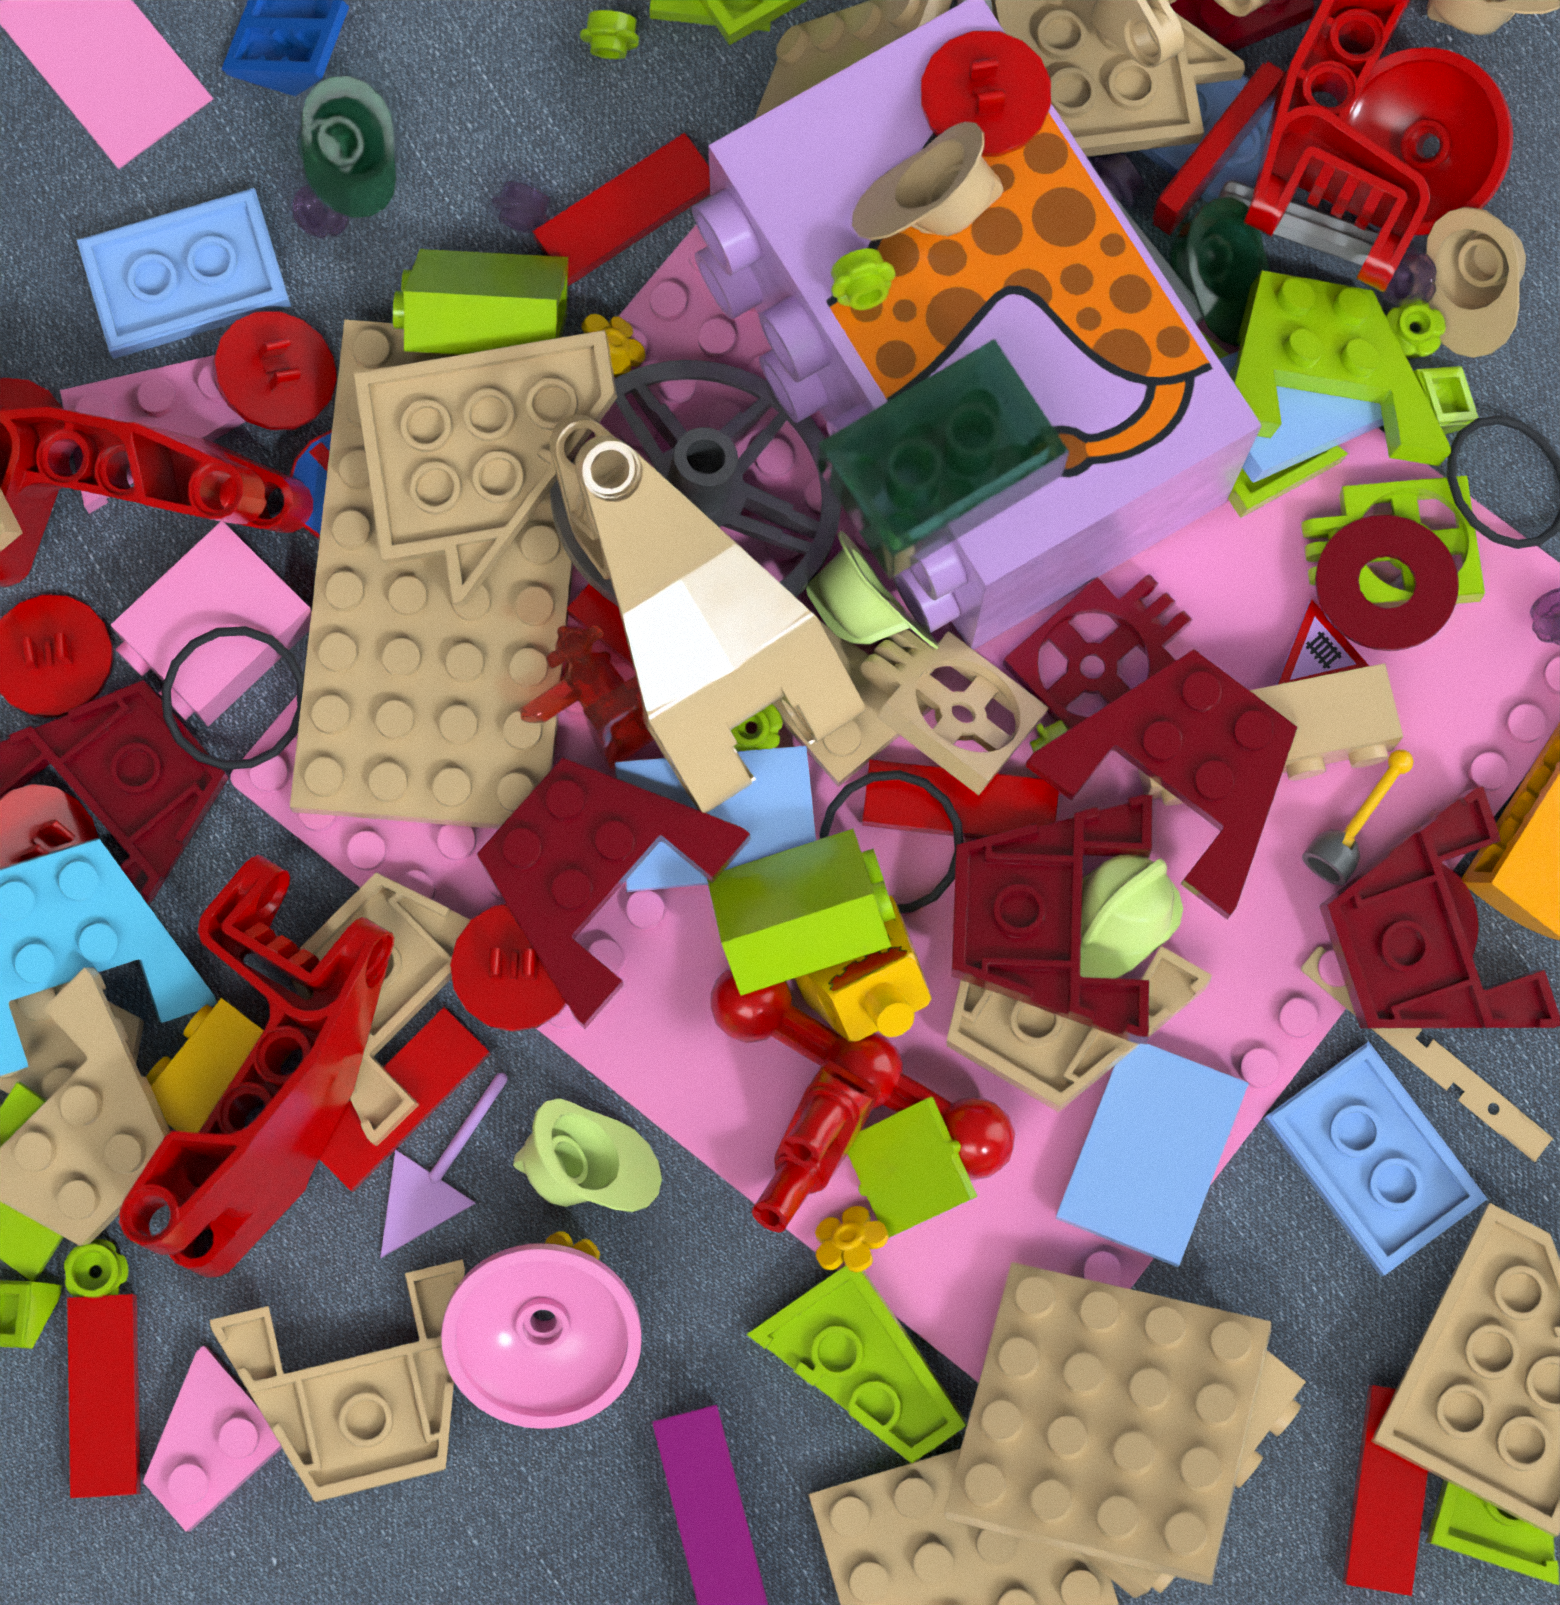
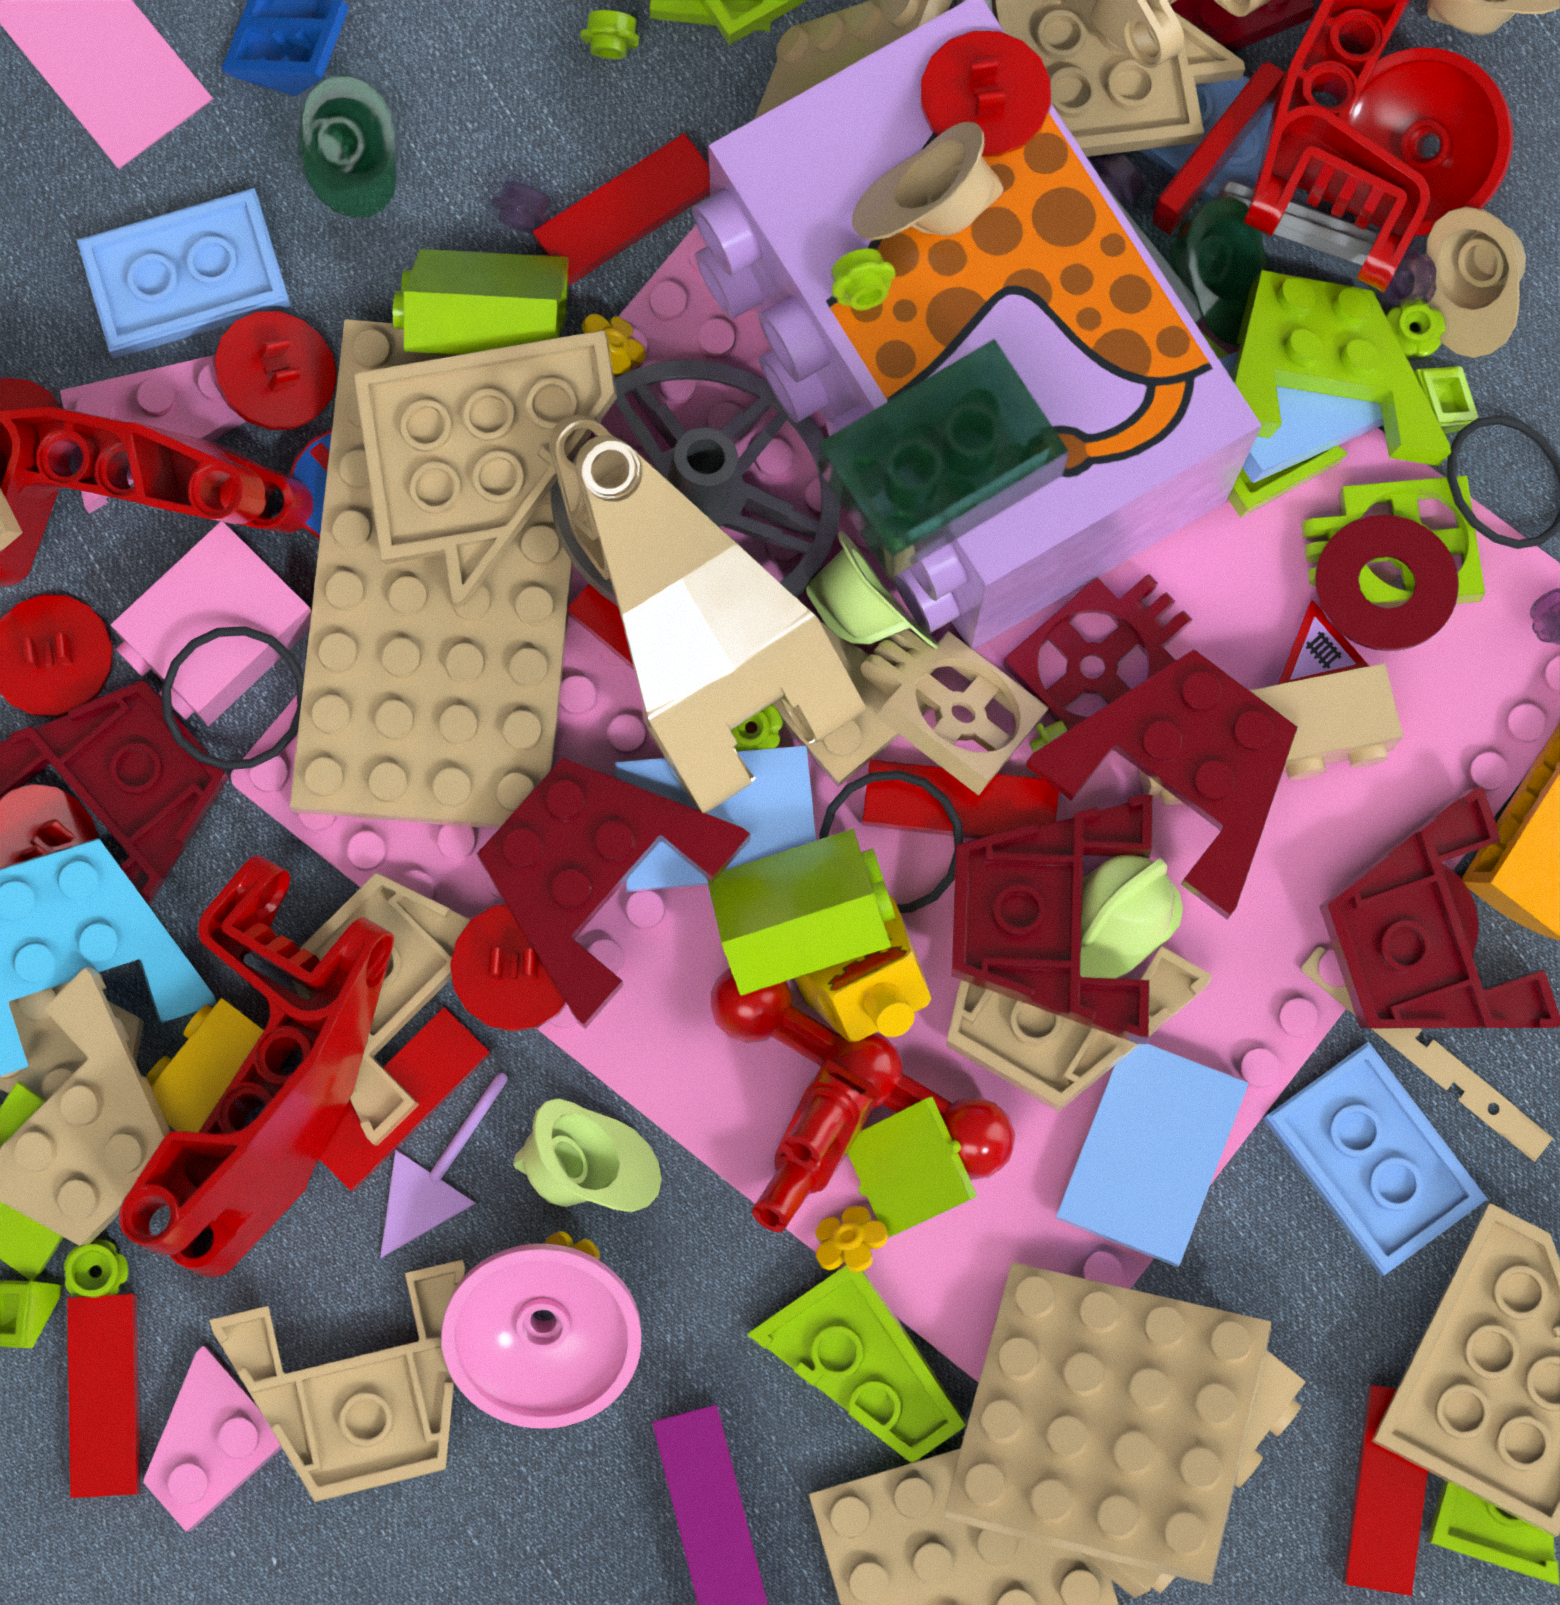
(311, 217): clear purple plate -> none
(608, 701): clear red piece -> none
(1335, 852): hinge -> none

